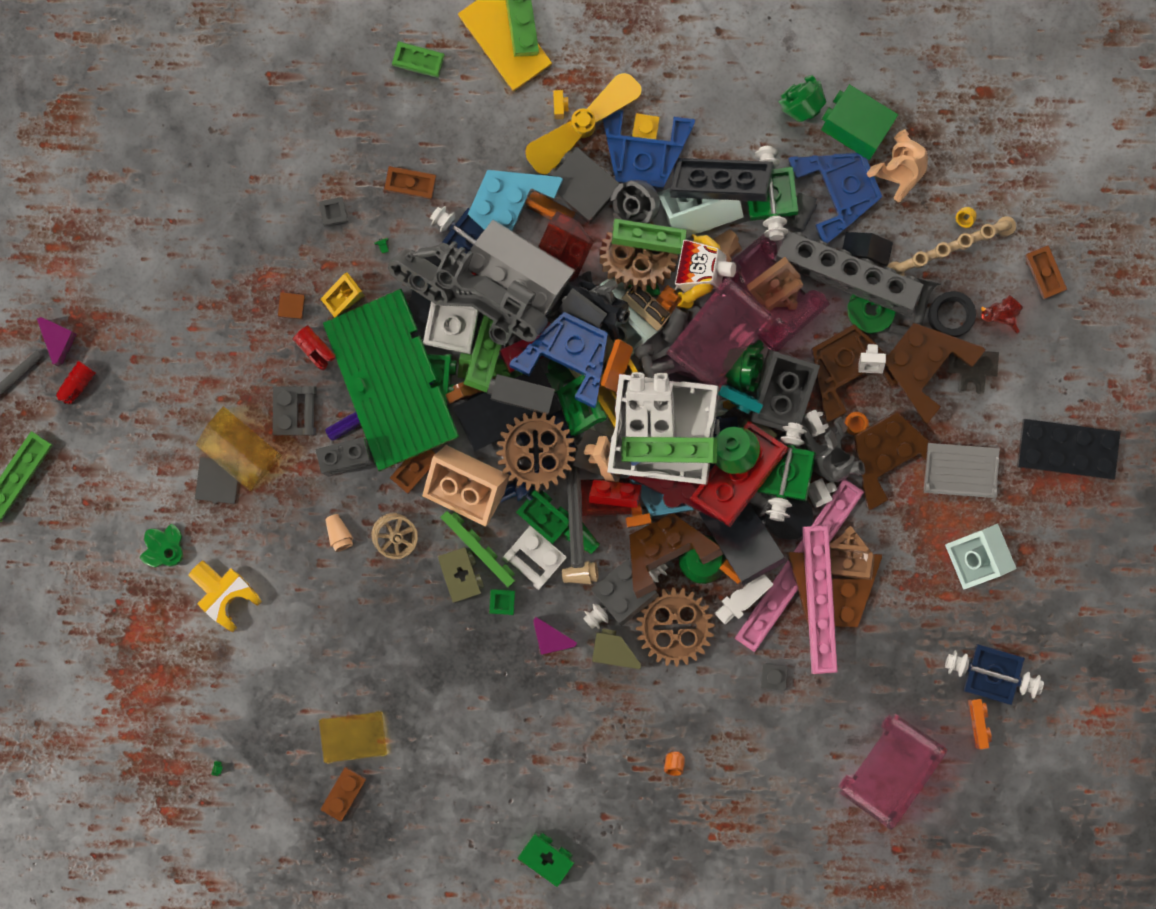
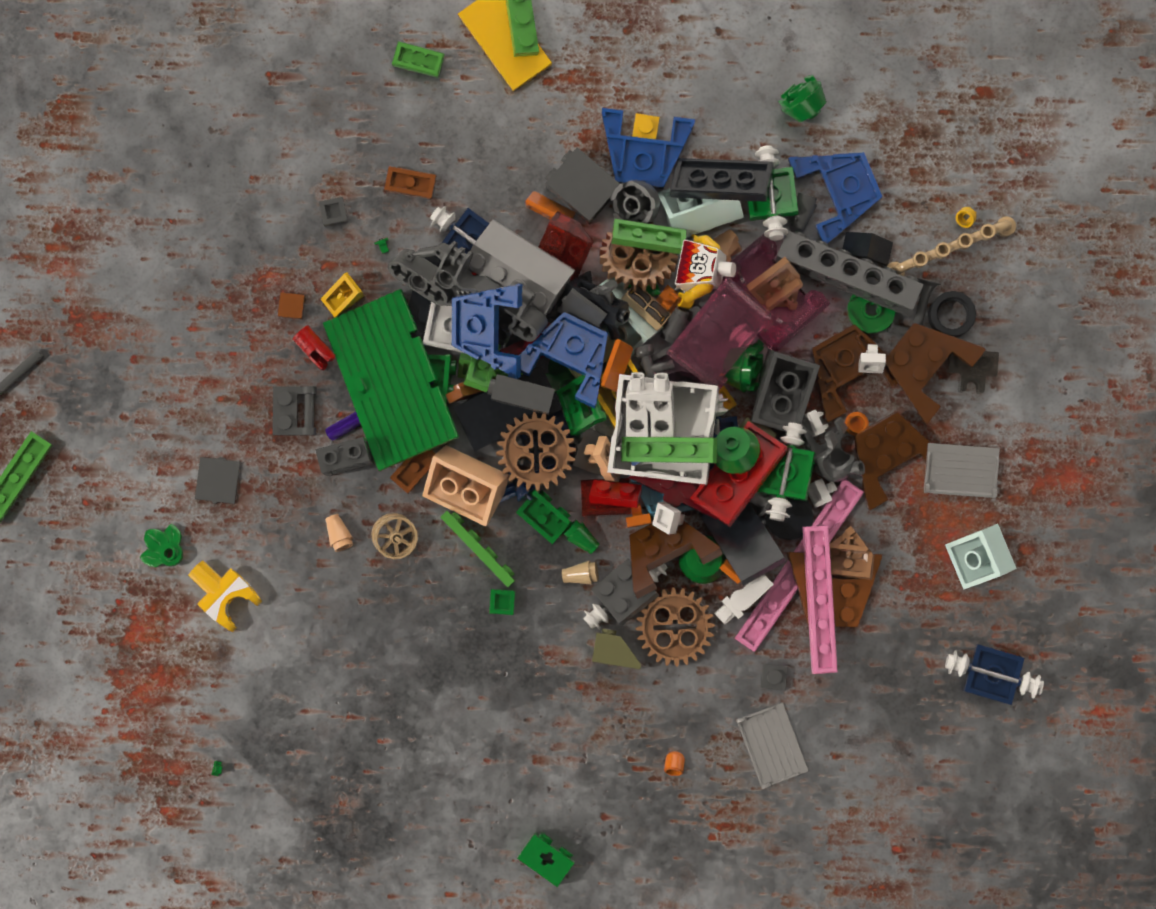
(57, 340): magenta slope -> none
(75, 383): red hinge -> none
(237, 448): clear yellow slope -> none
(343, 794): dark orange plate -> none
(353, 737): clear yellow piece -> none
(459, 589): olive brick -> none
(477, 326): none -> blue wing
(505, 194): medium azure wing -> none
(538, 550): white plate -> none
(550, 148): yellow piece -> none
(550, 638): magenta slope -> none
(560, 104): yellow plate -> none
(575, 517): dark grey axle -> none
(667, 518): none -> white tile
(742, 400): teal wing -> none
(772, 745): none -> light grey piece
(858, 121): green brick -> none
(893, 771): clear pink windscreen -> none
(905, 168): light nougat piece -> none
(978, 714): orange plate -> none
(1003, 312): clear red animal -> none
(1045, 272): dark orange plate -> none
(1068, 449): black plate -> none

